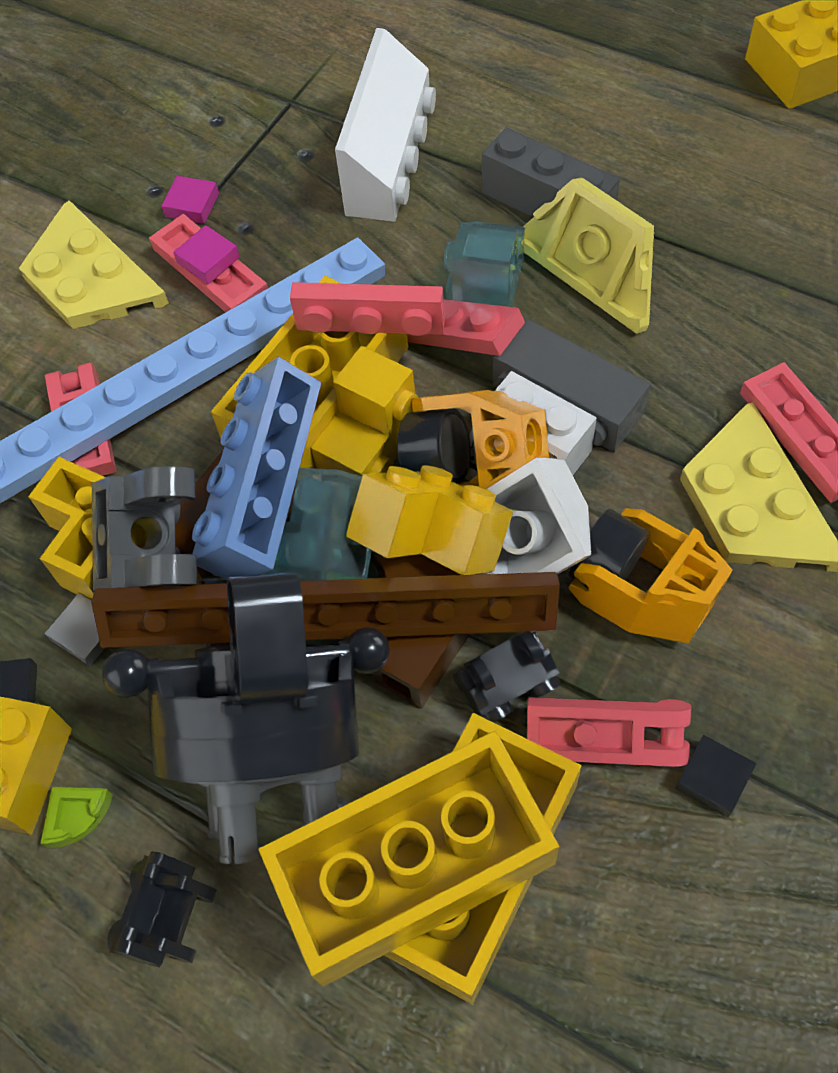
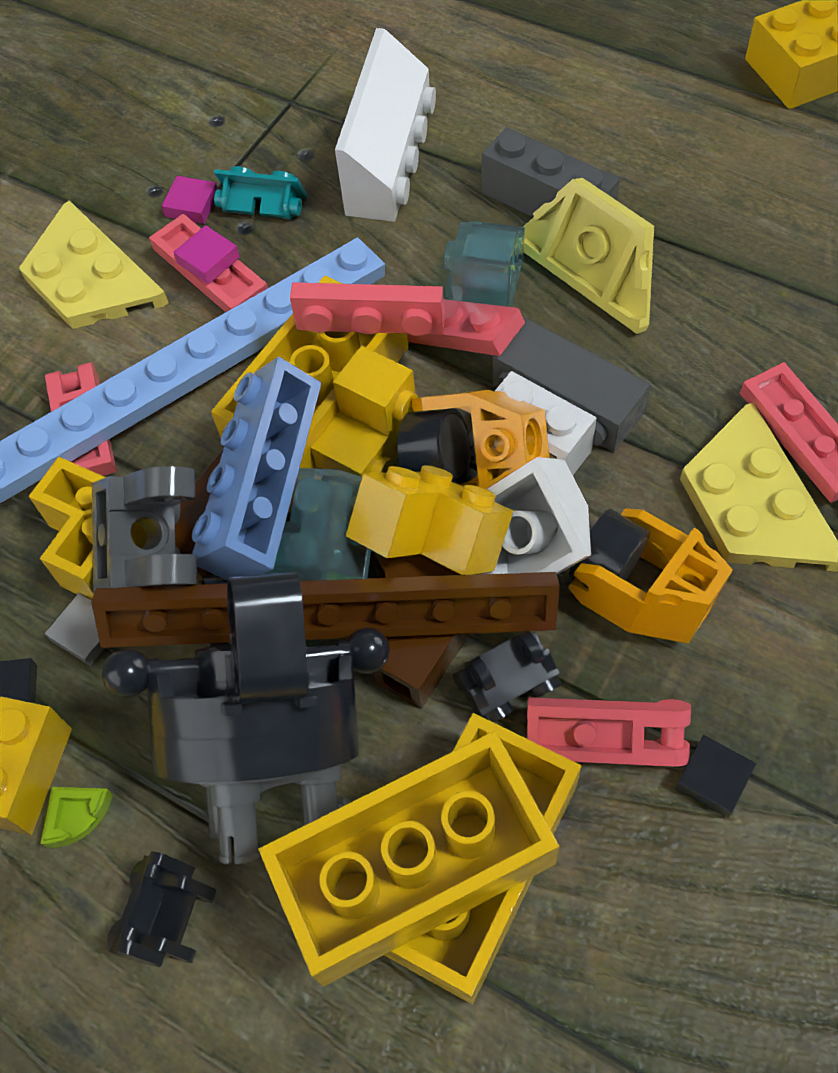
(278, 192): none -> teal hinge

